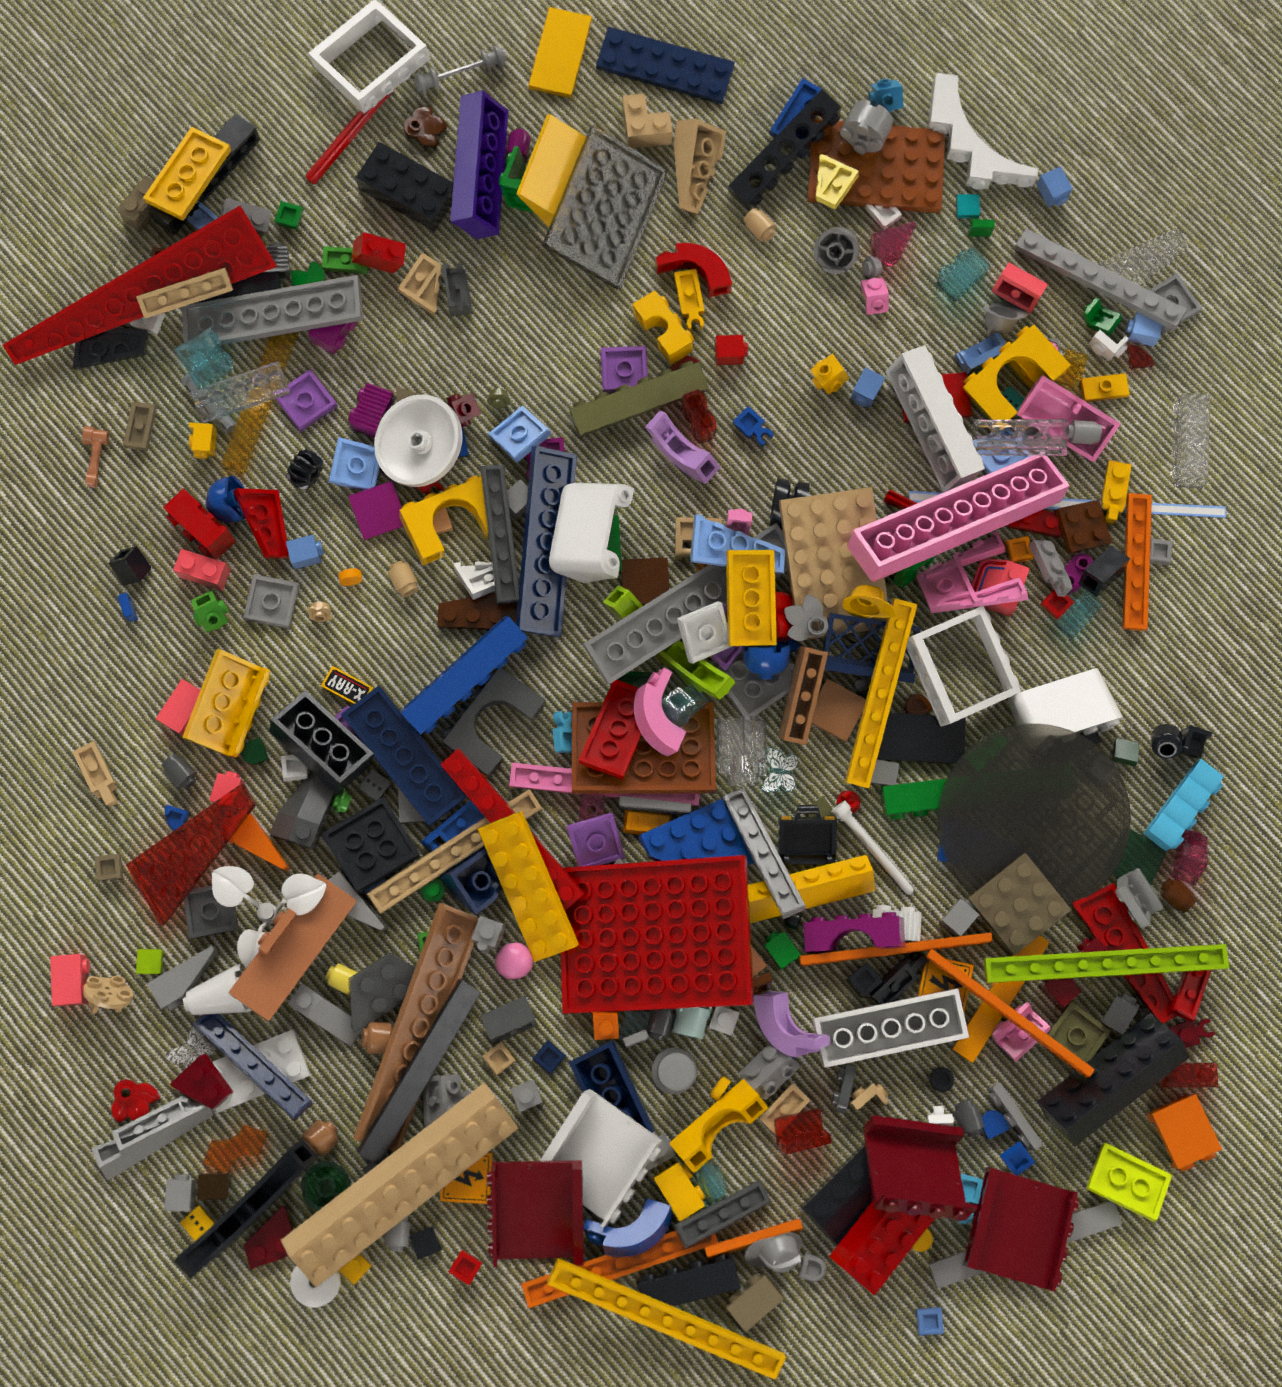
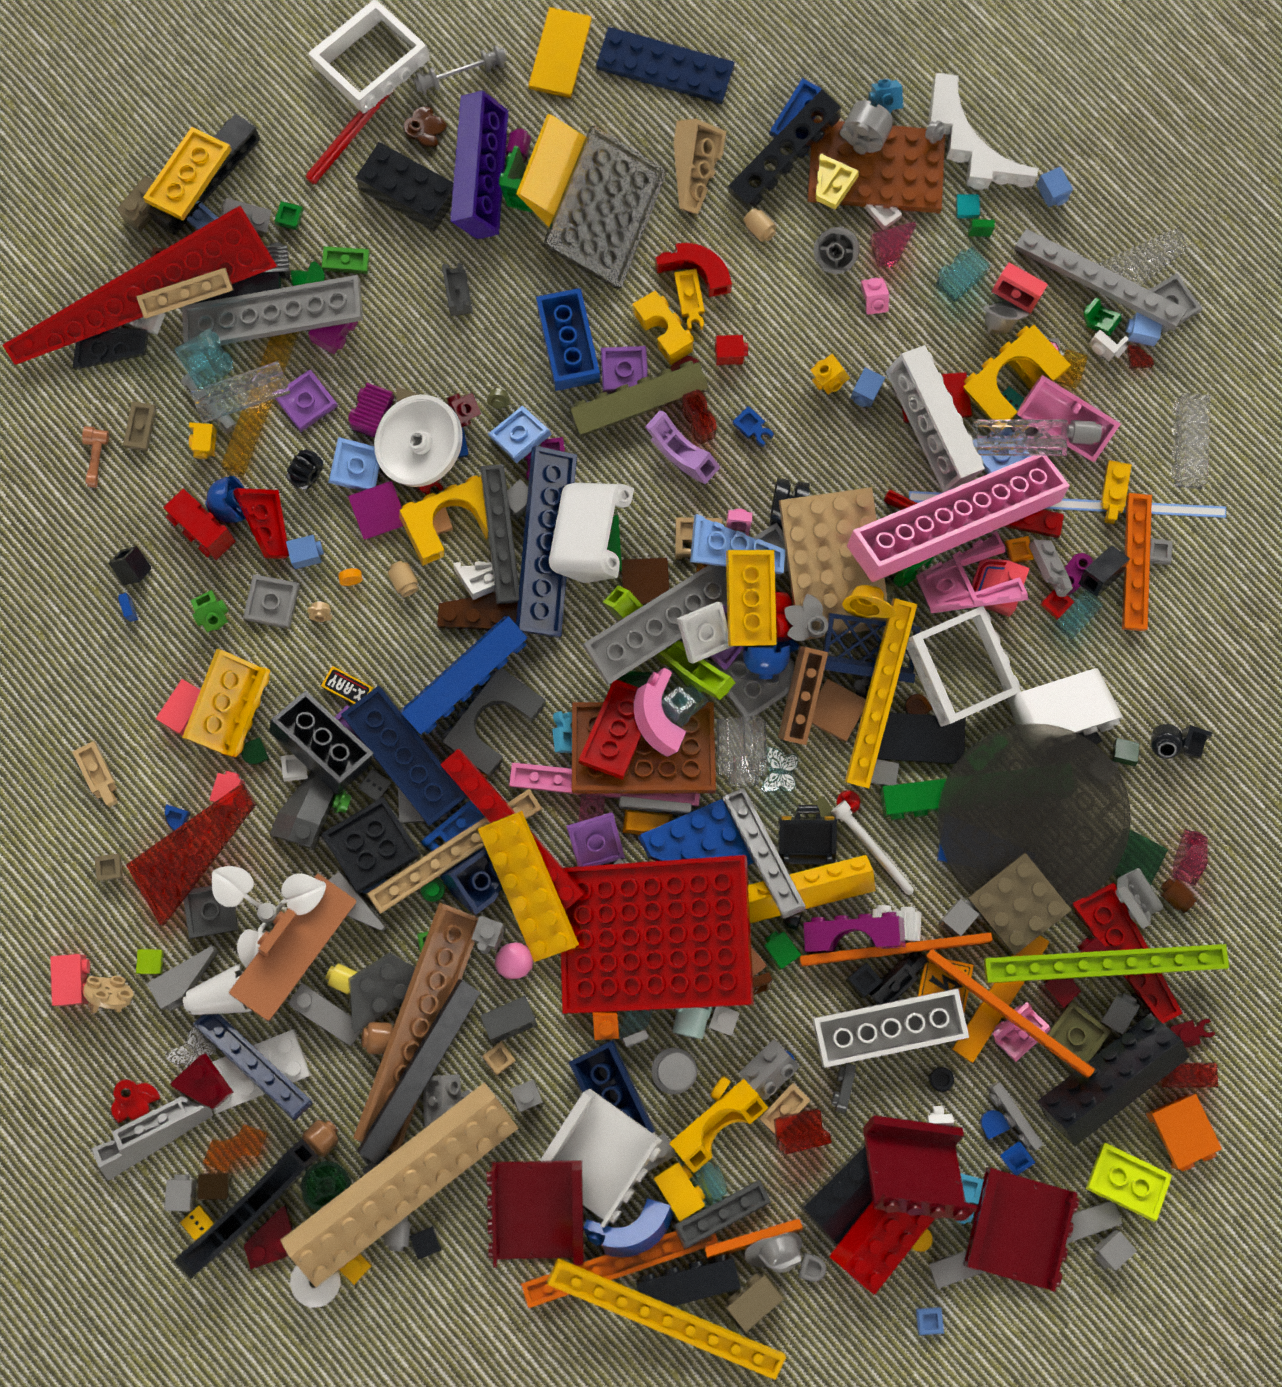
(179, 771): dark grey brick -> none
(201, 569): coral brick -> none
(255, 840): orange slope -> none
(378, 252): red brick -> none
(422, 283): tan wing -> none
(465, 1267): red tile -> none
(471, 1184): light orange tile -> none
(549, 1057): dark blue tile -> none
(568, 339): none -> blue brick
(643, 128): tan brick -> none
(661, 1023): dark grey brick -> none
(779, 1028): lavender arch -> none
(862, 1096): tan bracket -> none
(872, 267): light grey plate -> none
(935, 131): none -> light grey plate
(969, 1117): dark grey brick -> none
(973, 357): medium blue hinge -> none
(1083, 526): reddish brown plate -> none
(1104, 387): yellow plate -> none
(1114, 1250): none -> light grey brick
(1183, 805): medium azure brick -> none
(1189, 994): red tile -> none

